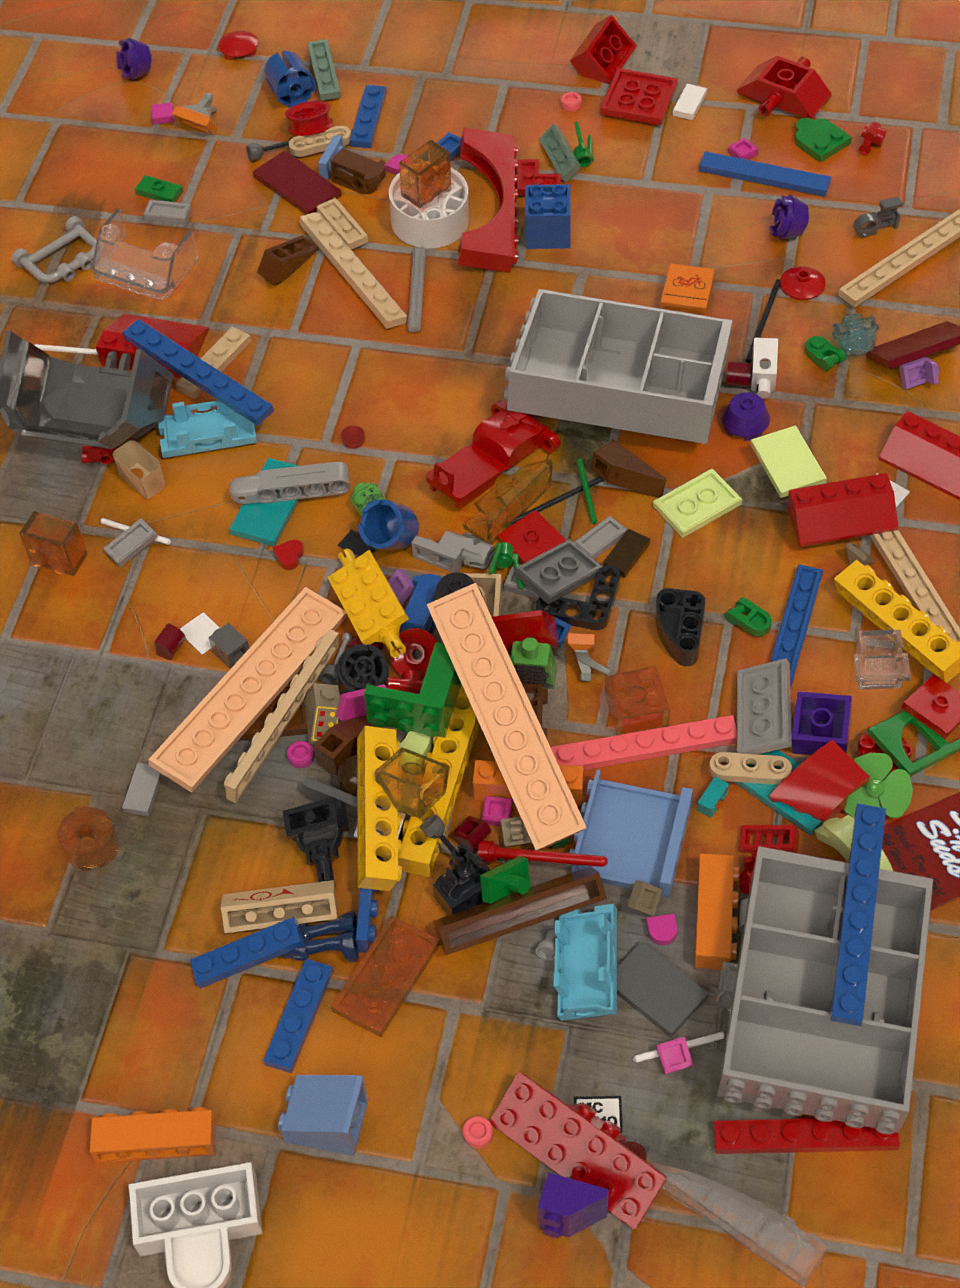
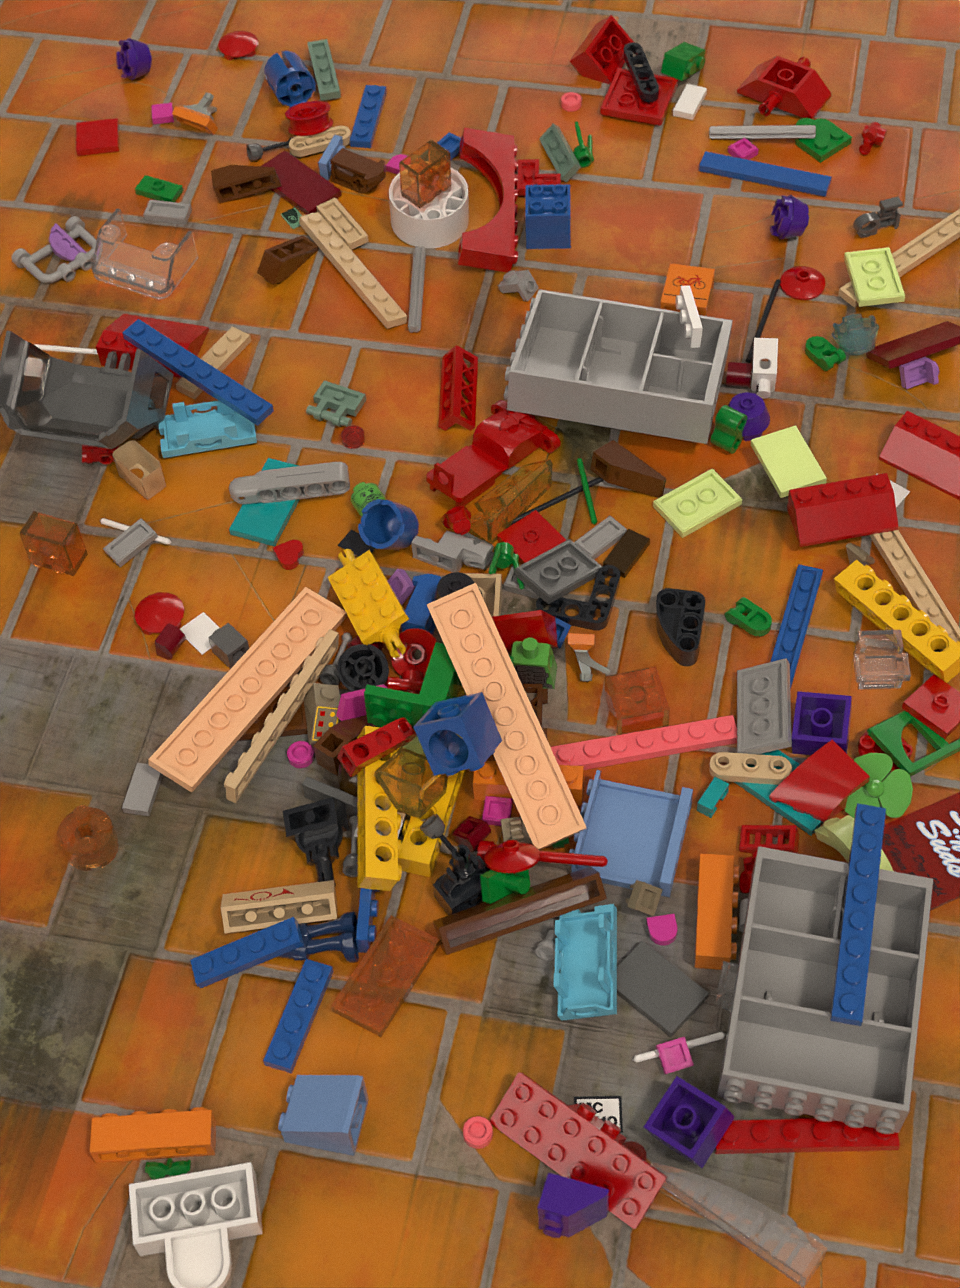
(63, 244): none -> medium lavender tile
(97, 137): none -> red tile
(157, 611): none -> red dish
(158, 1170): none -> green piece
(241, 180): none -> reddish brown slope
(292, 217): none -> clear green sticker
(338, 398): none -> sand green plate
(350, 863): none -> dark grey hinge
(375, 745): none -> red leg
(452, 387): none -> red fence
(457, 519): none -> red plate
(468, 718): none -> blue brick
(512, 857): none -> red dish
(519, 282): none -> light grey bracket
(641, 72): none -> black beam
(683, 61): none -> green brick
(689, 316): none -> white plate
(689, 1122): none -> dark purple brick
(728, 429): none -> green axle
(763, 132): none -> light grey axle
(874, 277): none -> yellowish green tile

